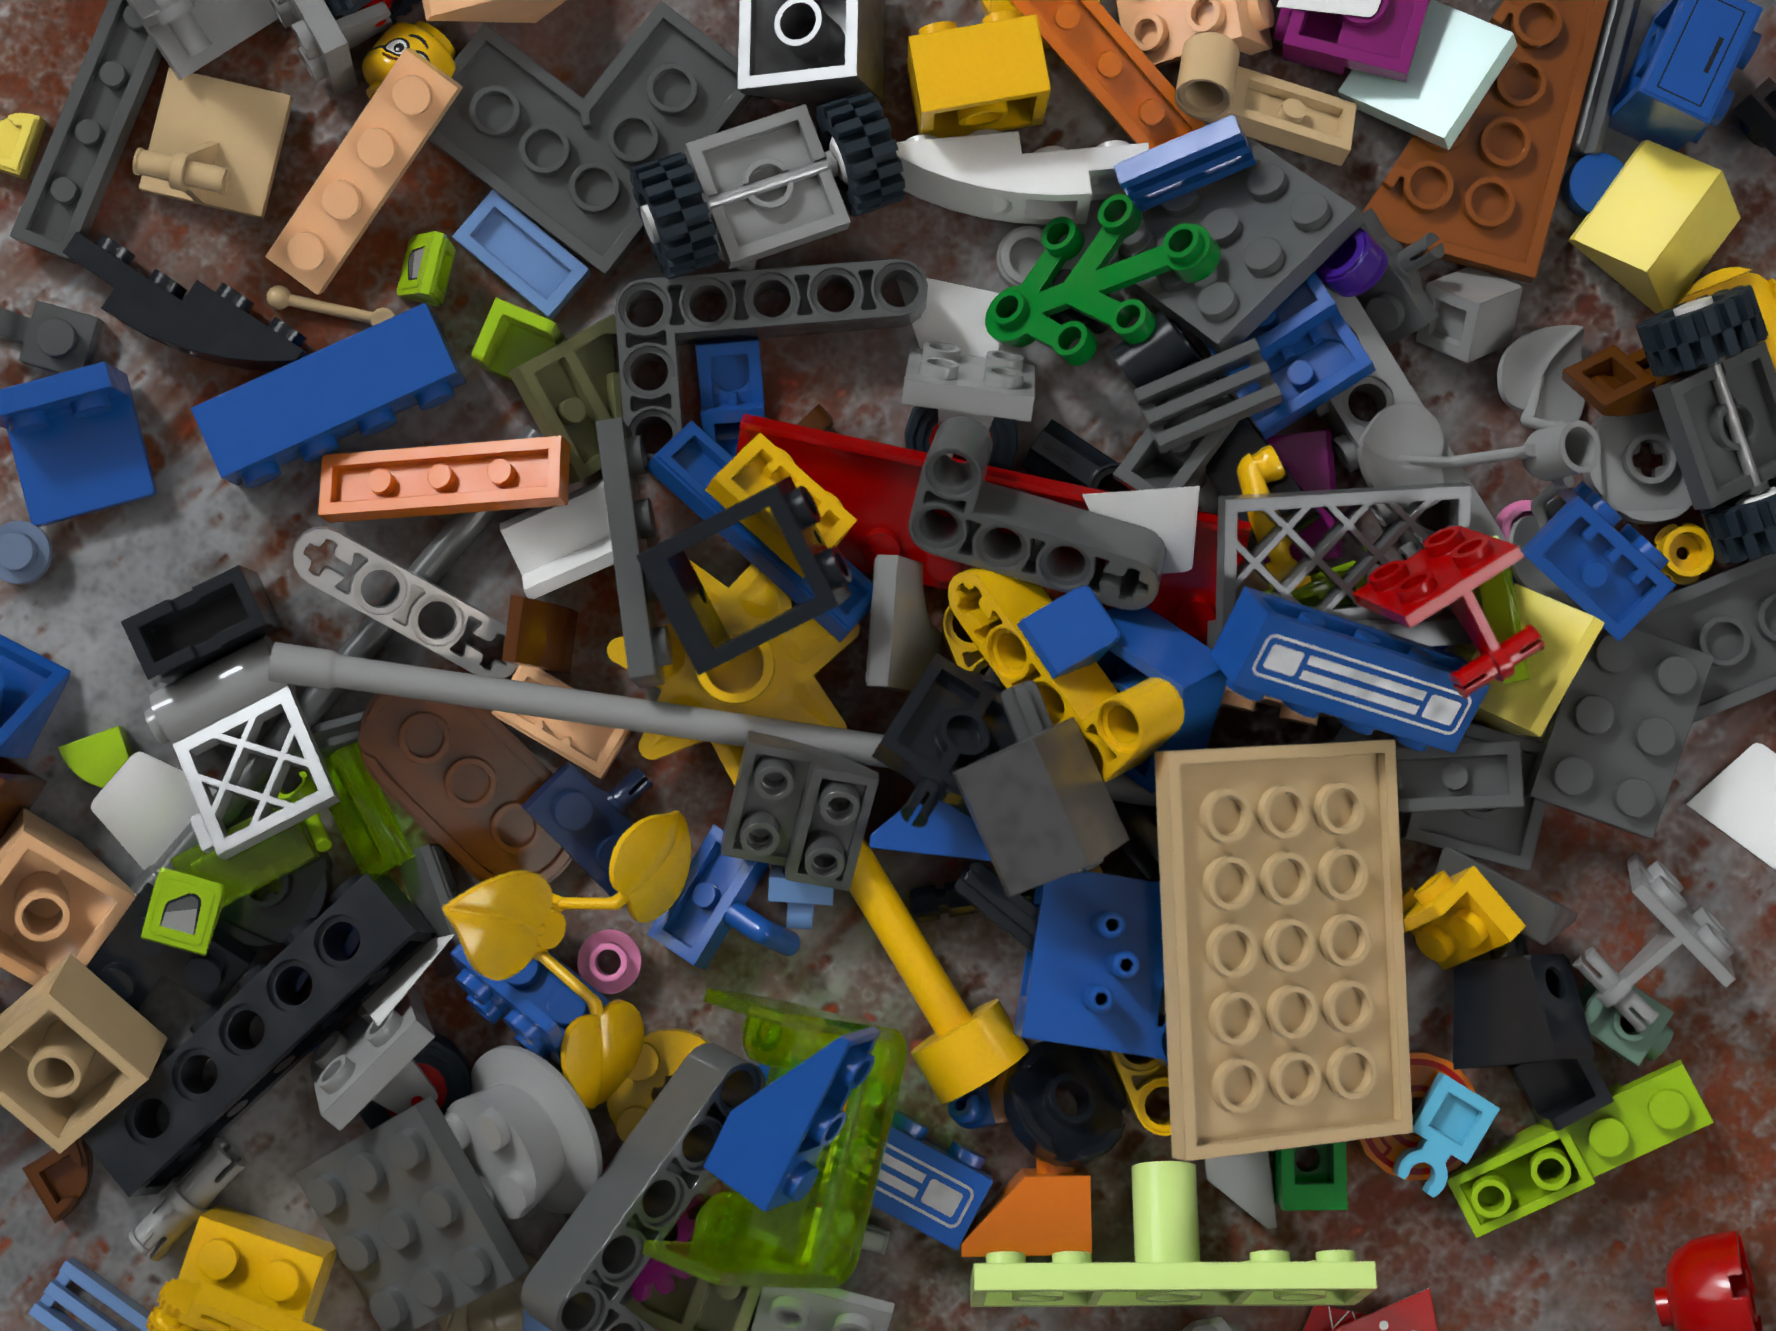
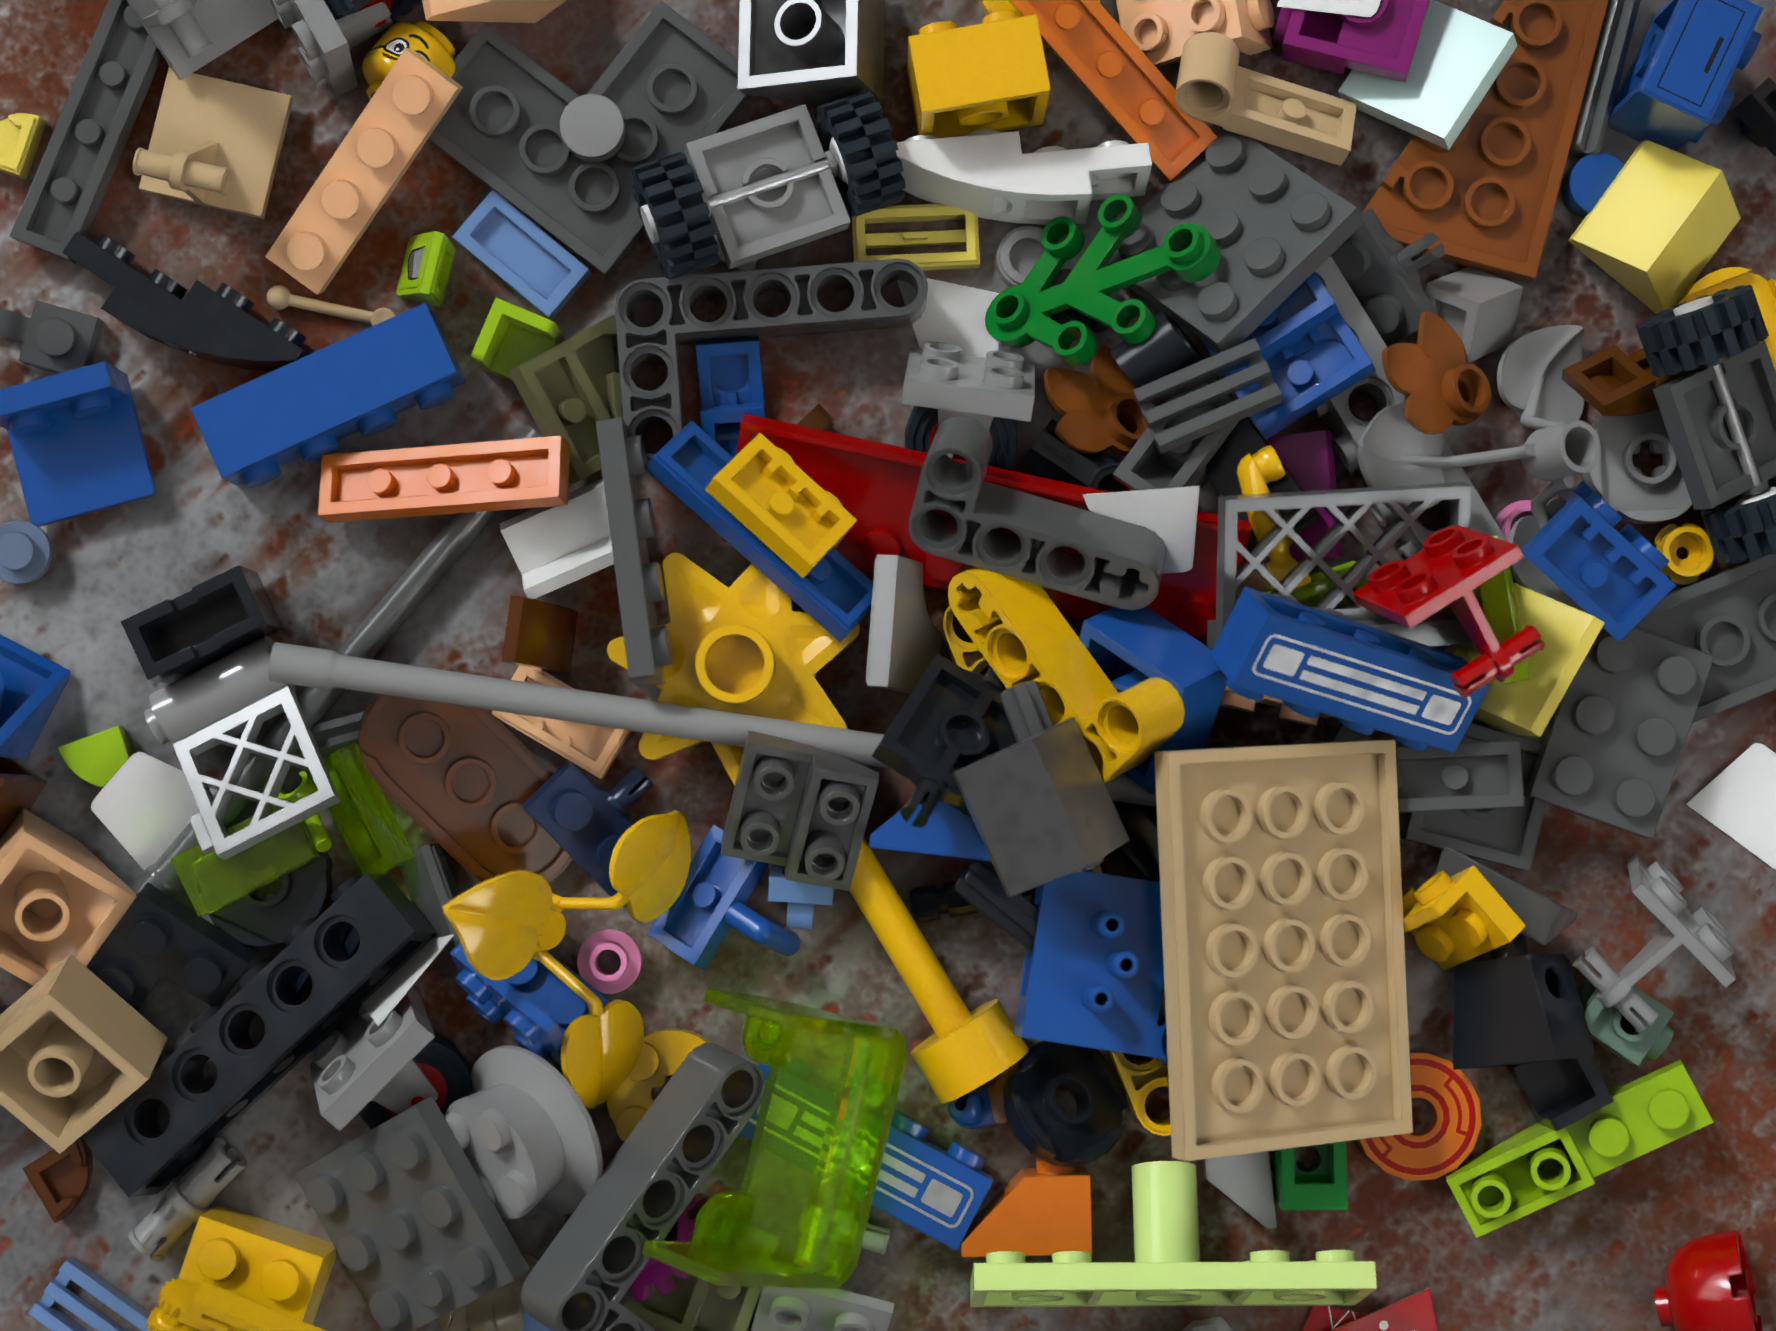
(183, 911): lime slope -> none
(404, 610): light grey beam -> none
(592, 128): none -> light grey tile
(689, 604): black window -> none
(779, 1132): blue slope -> none
(914, 213): none -> light yellow tile
(1070, 632): blue slope -> none
(1095, 406): none -> dark orange plate
(1185, 163): blue tile -> none
(1354, 265): dark purple tile -> none
(1436, 378): none -> dark orange plate
(1450, 1123): medium azure plate -> none

